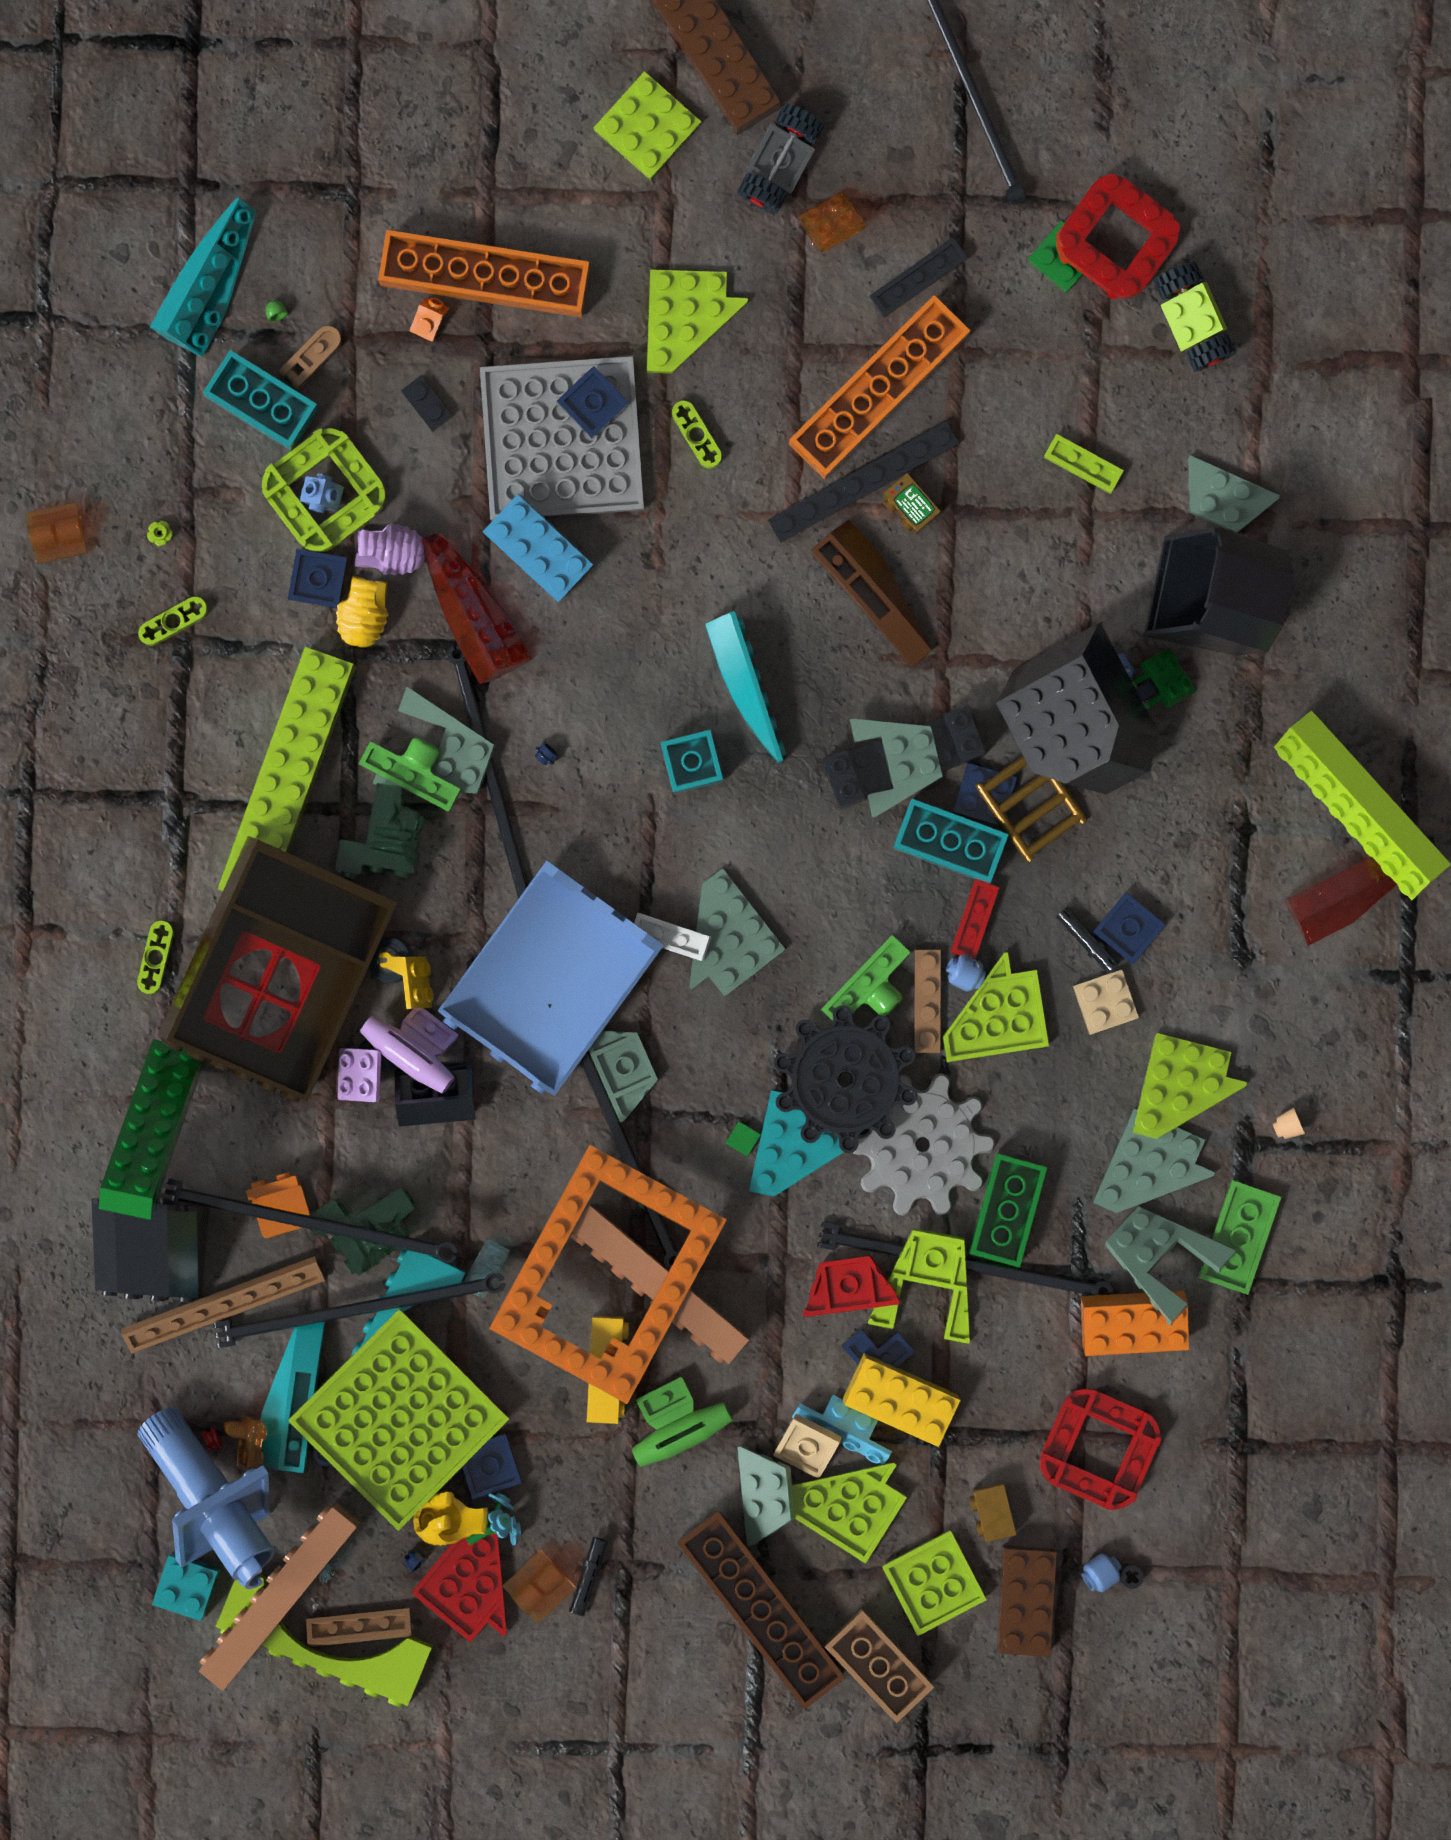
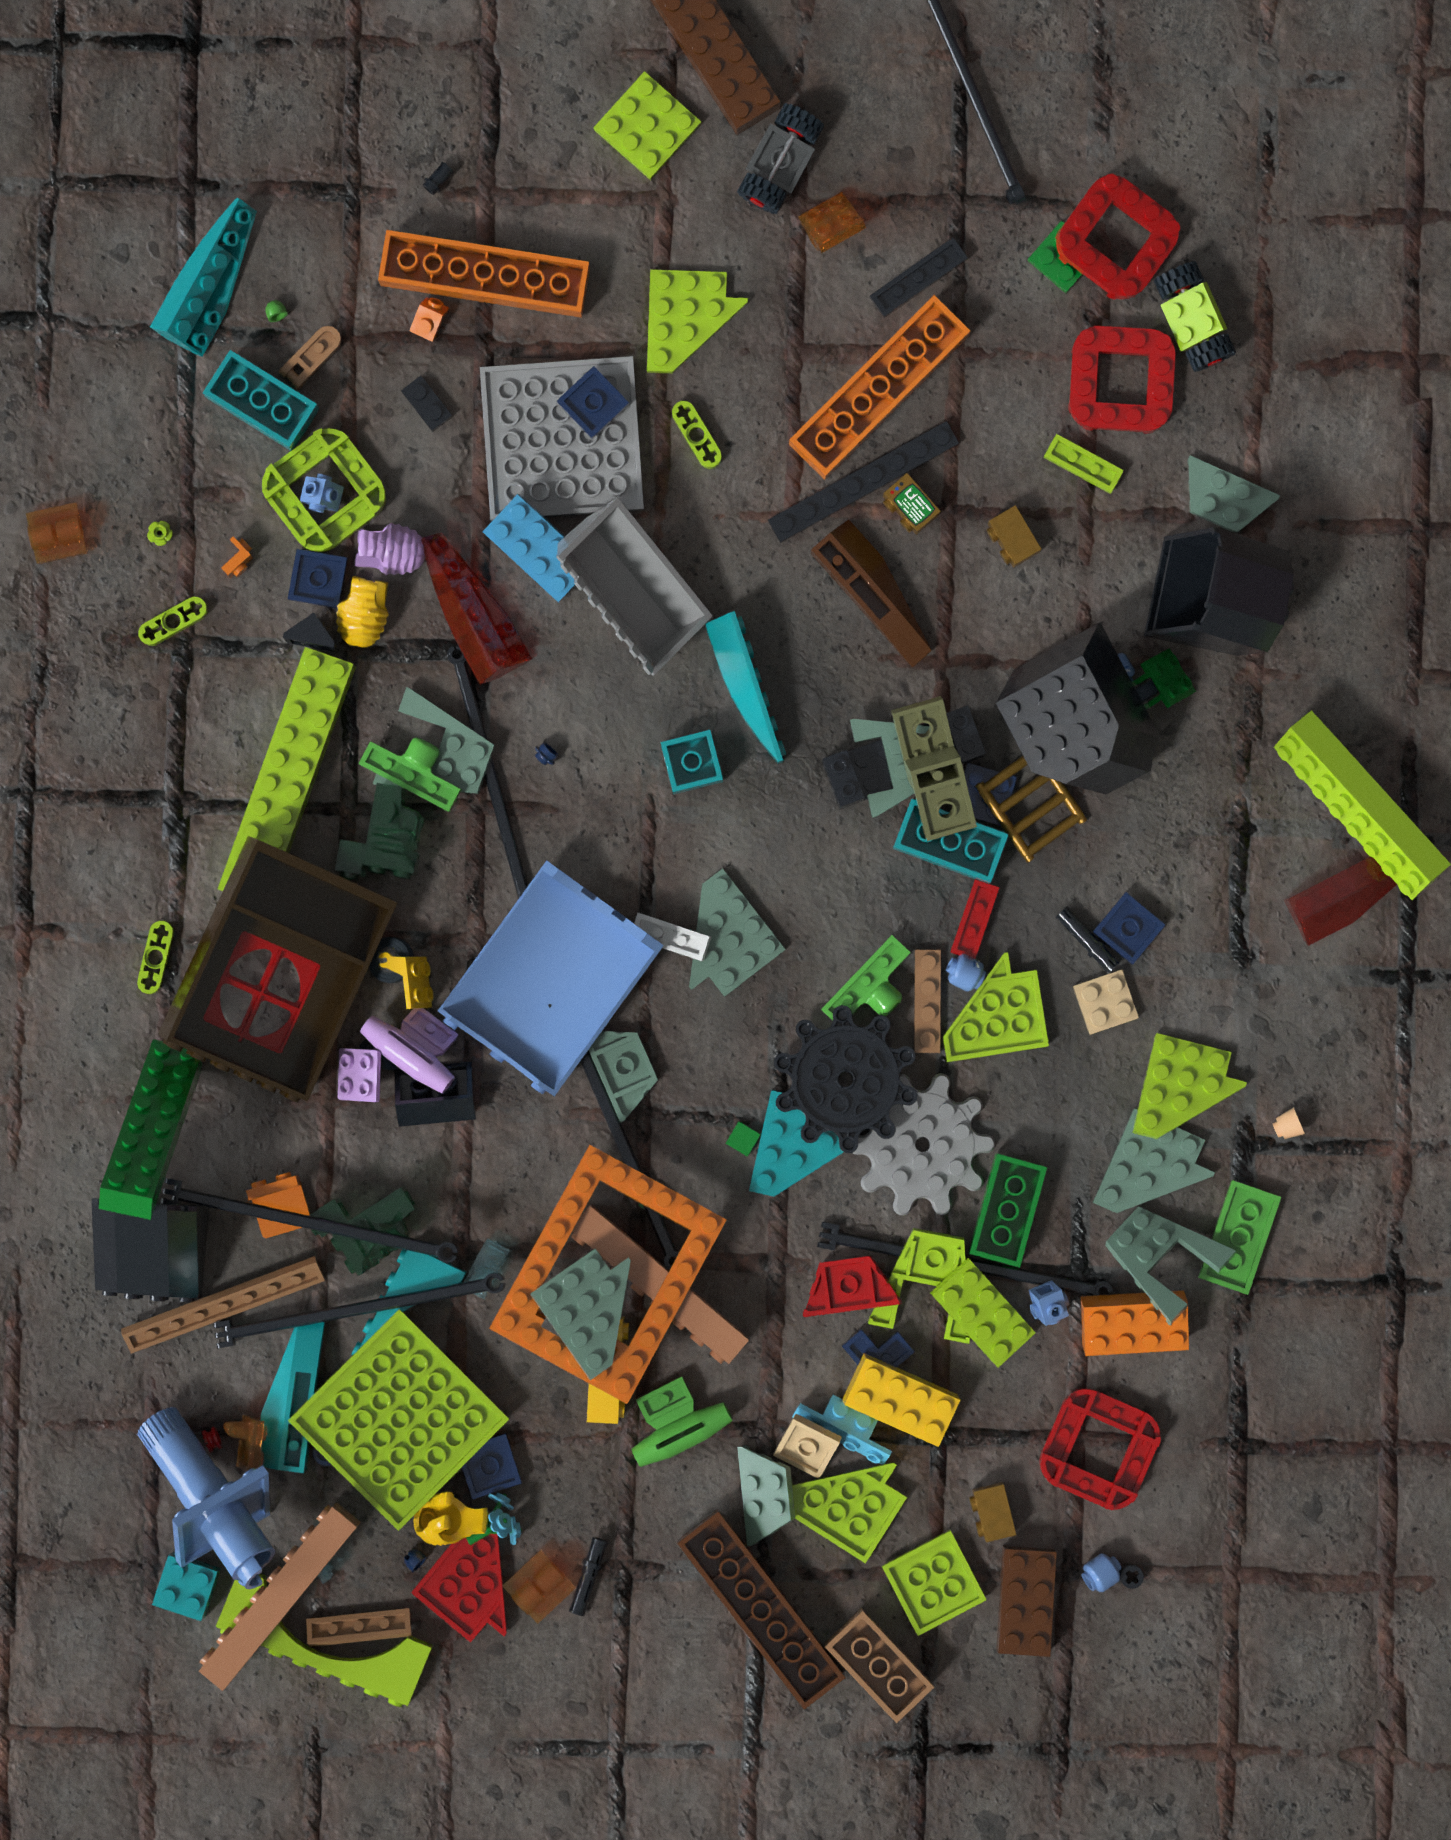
(237, 564): none -> orange bracket
(311, 634): none -> black slope
(438, 178): none -> black pin
(586, 1309): none -> sand green wing
(632, 585): none -> light grey piece
(934, 768): none -> olive bracket
(982, 1312): none -> lime plate
(1013, 537): none -> pearl gold piece
(1048, 1303): none -> medium blue brick
(1114, 415): none -> red plate

